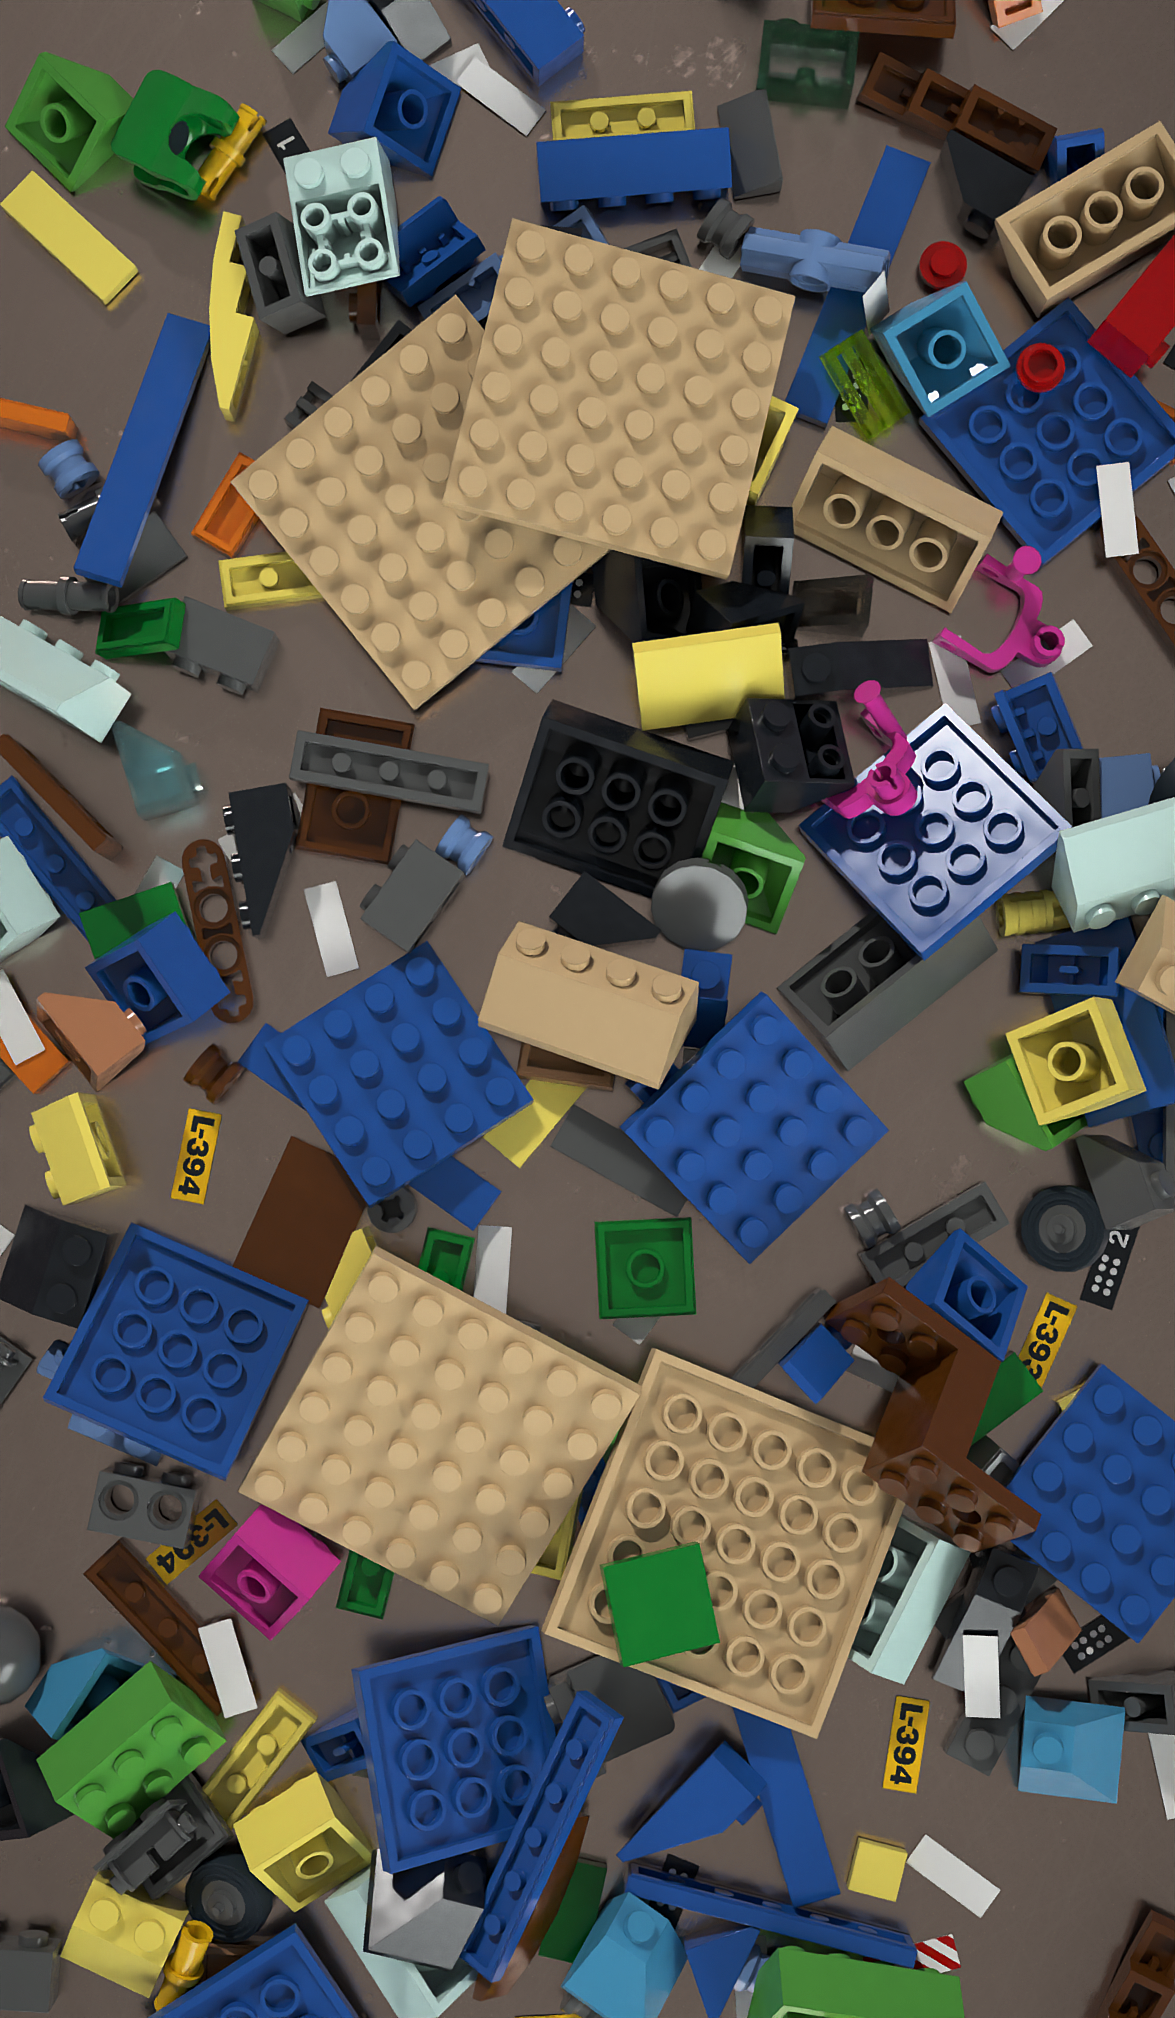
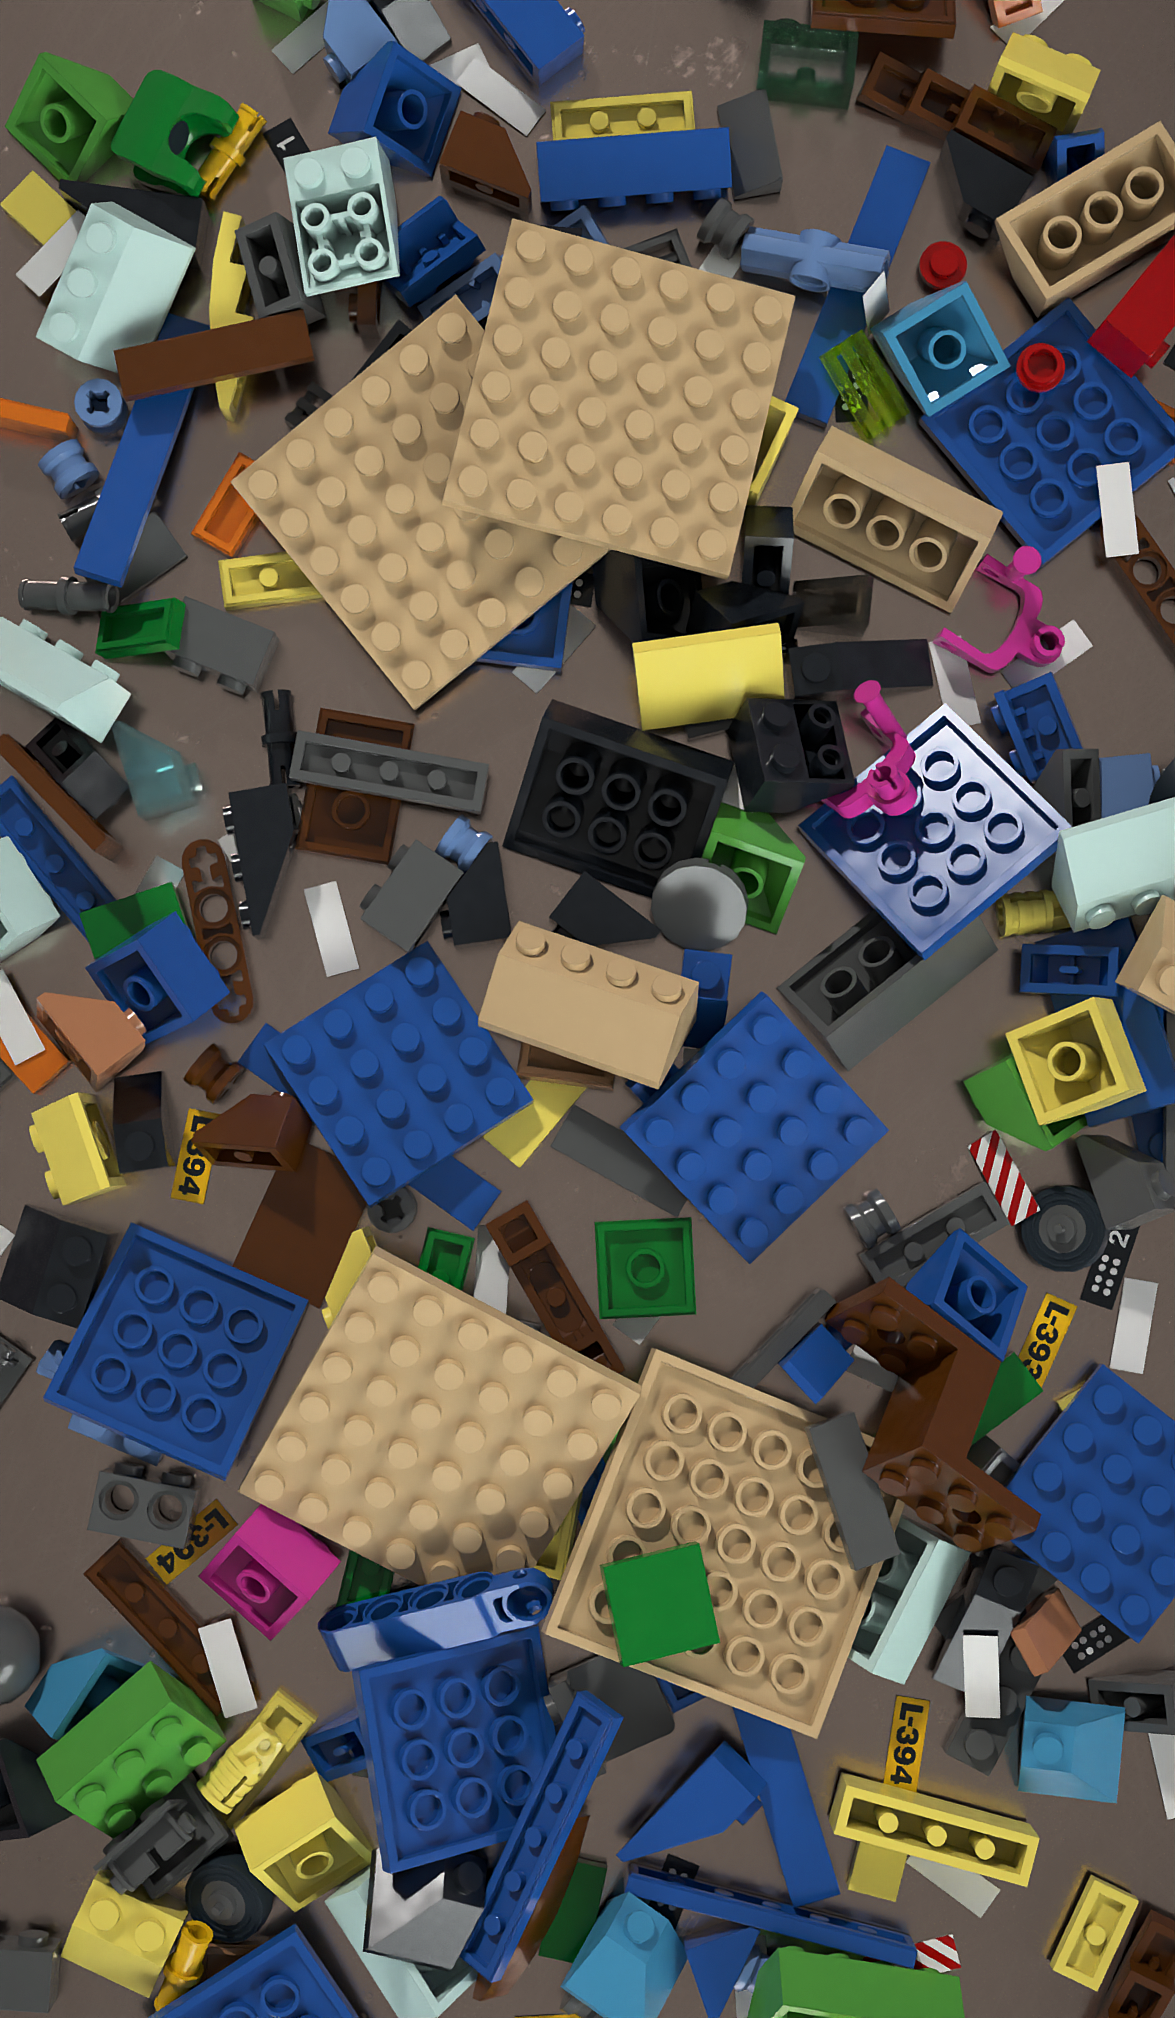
(51, 259): none -> white sticker
(78, 767): none -> black slope
(107, 416): none -> medium blue wheel
(114, 286): none -> light aqua slope
(142, 1123): none -> black slope
(176, 214): none -> black slope
(214, 355): none -> reddish brown tile
(240, 1767): none -> light yellow hinge
(257, 1134): none -> reddish brown slope
(279, 735): none -> black pin
(435, 1616): none -> blue piece
(478, 904): none -> black slope
(485, 162): none -> reddish brown slope
(551, 1285): none -> reddish brown slope
(851, 1493): none -> dark grey tile
(933, 1829): none -> light yellow brick
(1003, 1178): none -> sticker
(1044, 81): none -> light yellow slope
(1094, 1933): none -> light yellow plate
(1133, 1325): none -> white sticker

